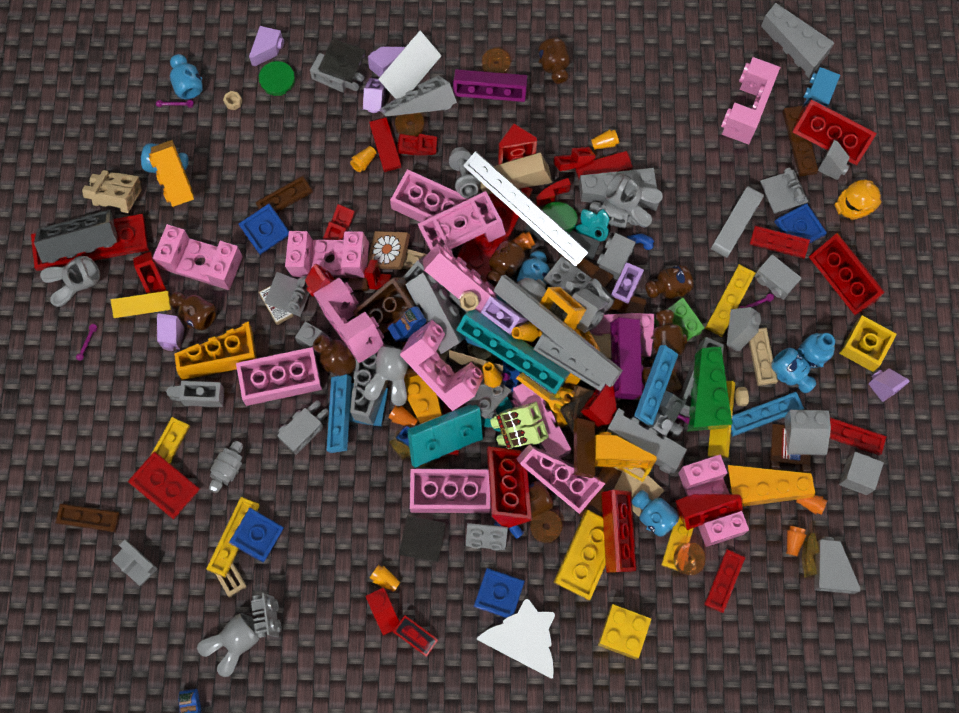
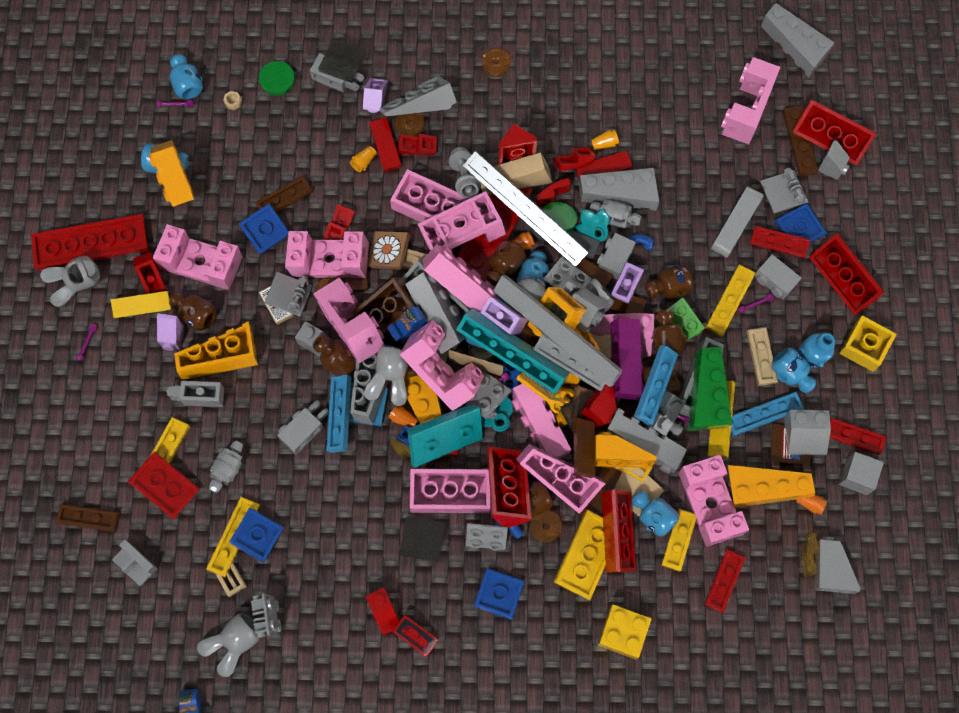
(76, 236): dark grey slope -> none
(113, 190): tan hips -> none
(266, 45): lavender slope -> none
(278, 376): bright pink brick -> none
(318, 278): red slope -> none
(374, 277): red bracket -> none
(383, 58): lavender slope -> none
(384, 578): light orange cone -> none
(410, 66): white sticker -> none
(468, 300): tan tile -> none
(489, 85): magenta brick -> none
(491, 375): light orange cone -> none
(519, 426): yellowish green hips -> none
(524, 638): white sticker -> none
(525, 332): light orange cone -> none
(554, 59): reddish brown piece -> none
(626, 194): light grey piece -> none
(681, 558): clear orange piece -> none
(703, 508): red slope -> none
(741, 396): tan tile -> none
(742, 327): light grey slope -> none
(795, 540): orange cone -> none
(822, 87): dark azure brick -> none
(863, 196): light orange helmet -> none
(887, 383): lavender slope -> none

